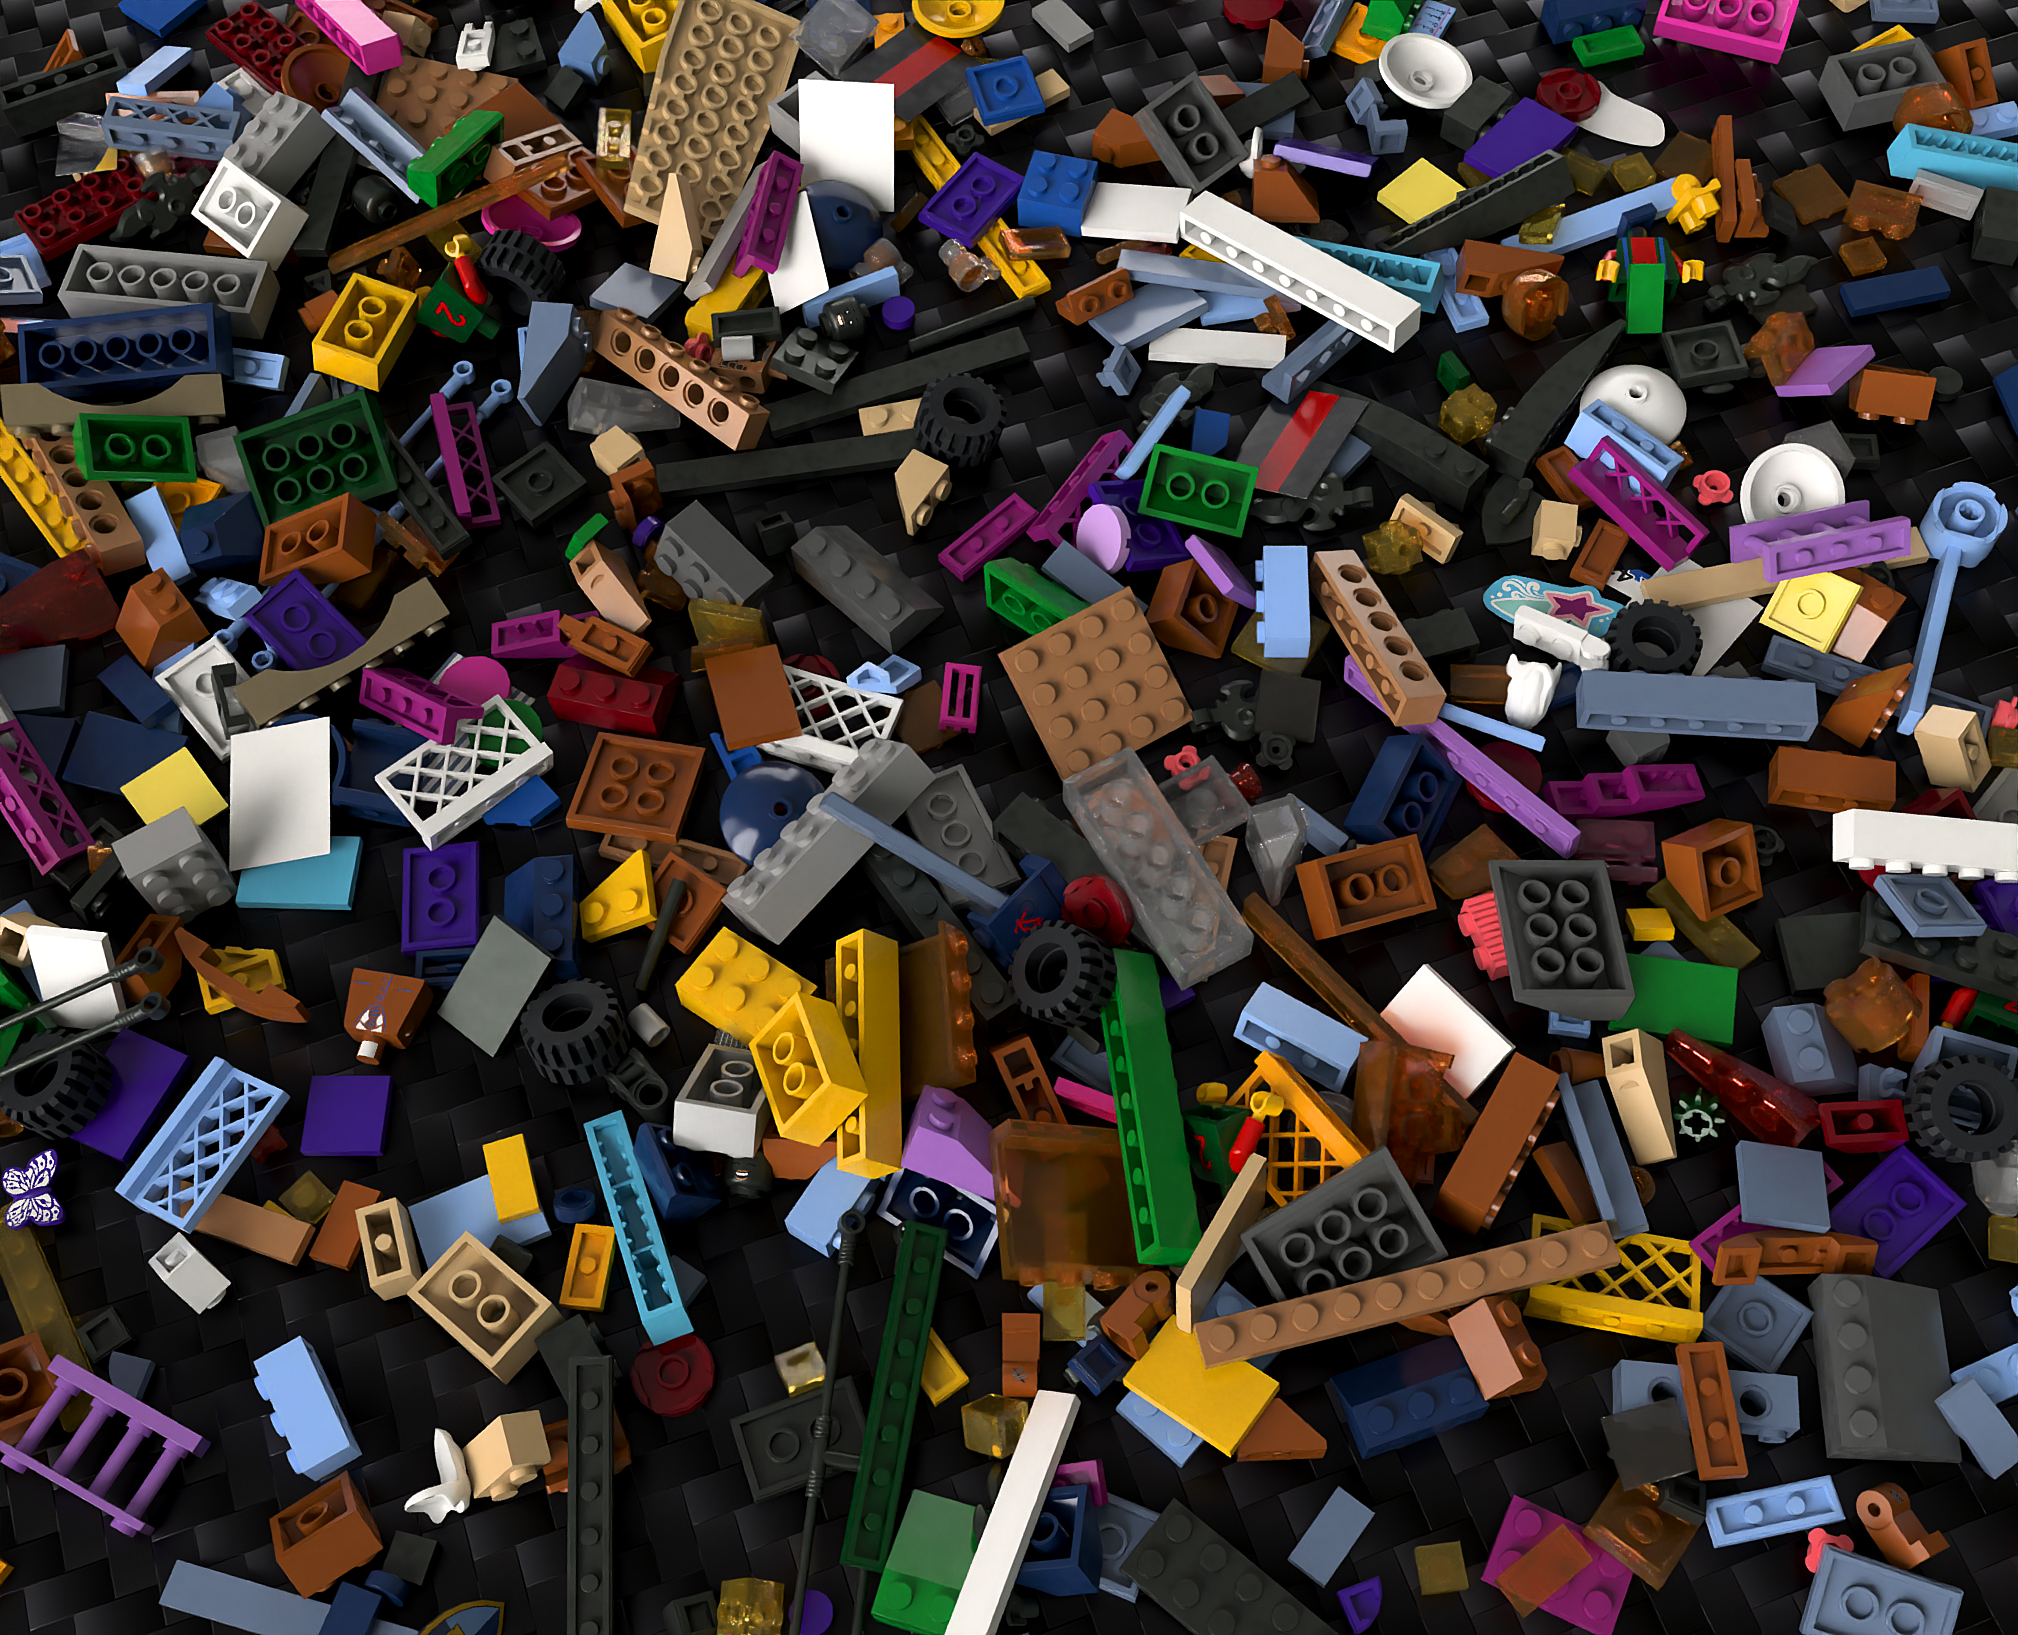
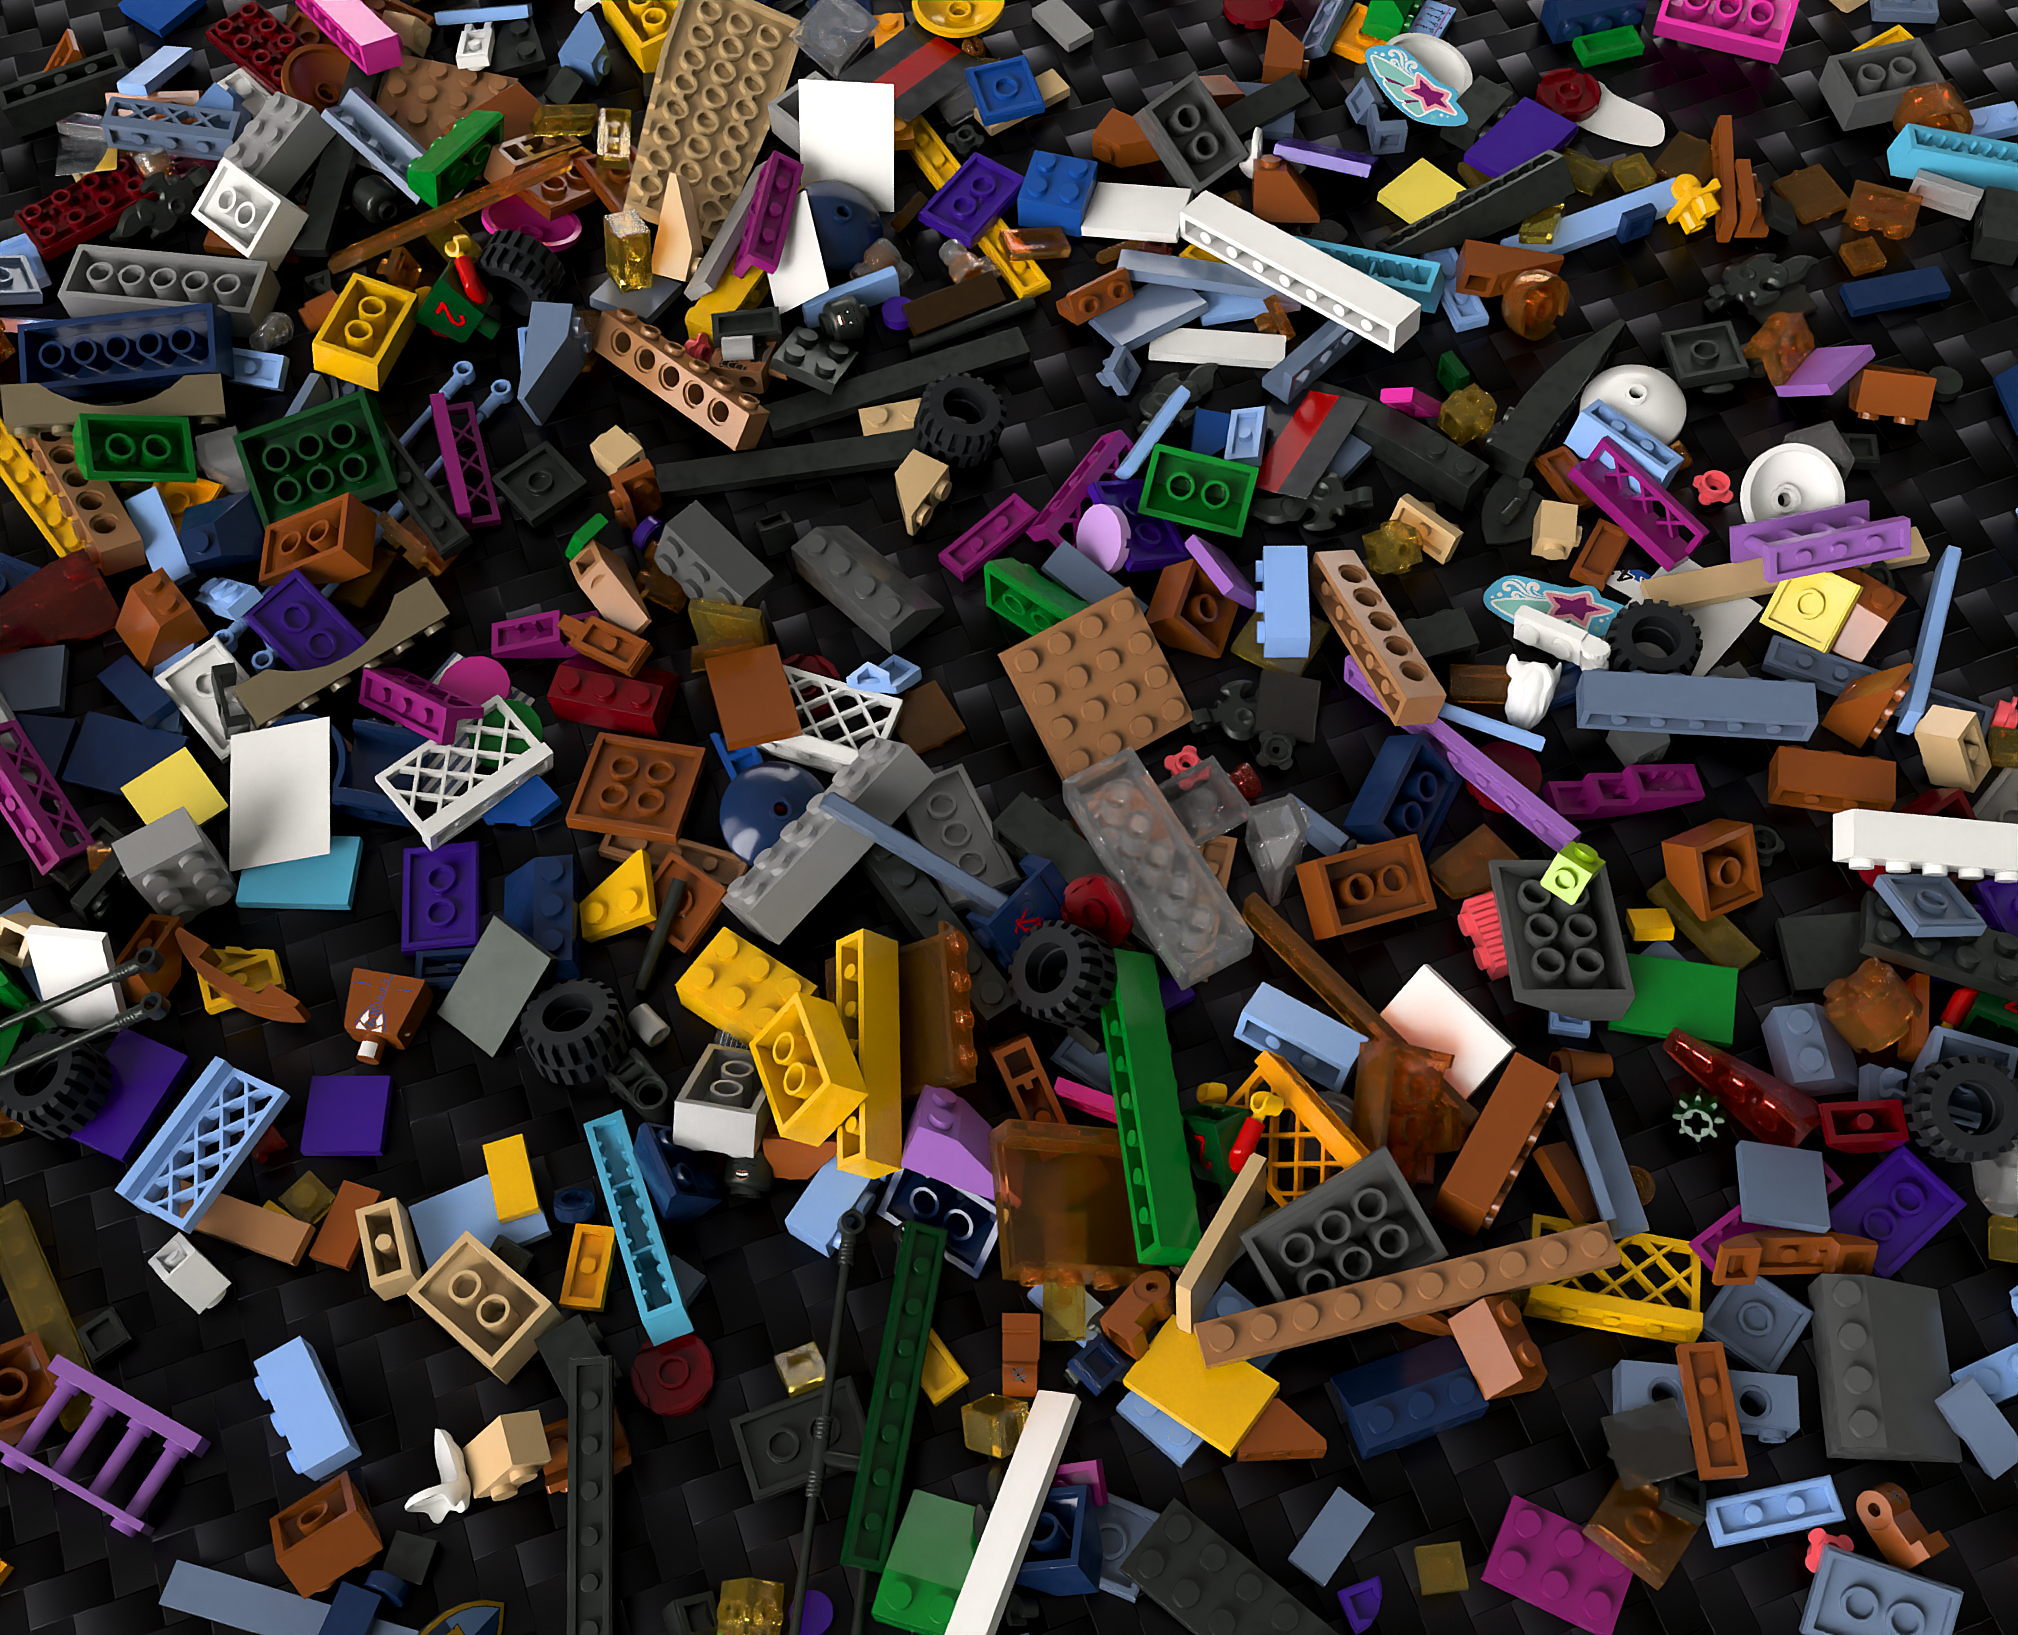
(32, 1192): dark purple animal -> none
(130, 1373): sand blue tile -> none
(272, 332): none -> clear cone
(483, 14): none -> light blue tile
(564, 119): none -> clear yellow plate
(602, 405): clear slope -> none
(628, 251): none -> clear yellow brick
(953, 304): none -> dark brown tile
(958, 721): dark pink tile -> none
(1246, 435): none -> light blue plate
(1411, 402): none -> dark pink tile
(1414, 87): none -> sticker
(1543, 1570): clear orange tile -> none
(1572, 871): none -> bracket
(1619, 842): clear pink plate -> none
(1641, 249): torso -> none
(1641, 1093): tan slope -> none
(1645, 298): green tile -> none
(1966, 519): light blue brick -> none
(1969, 72): dark orange slope -> none

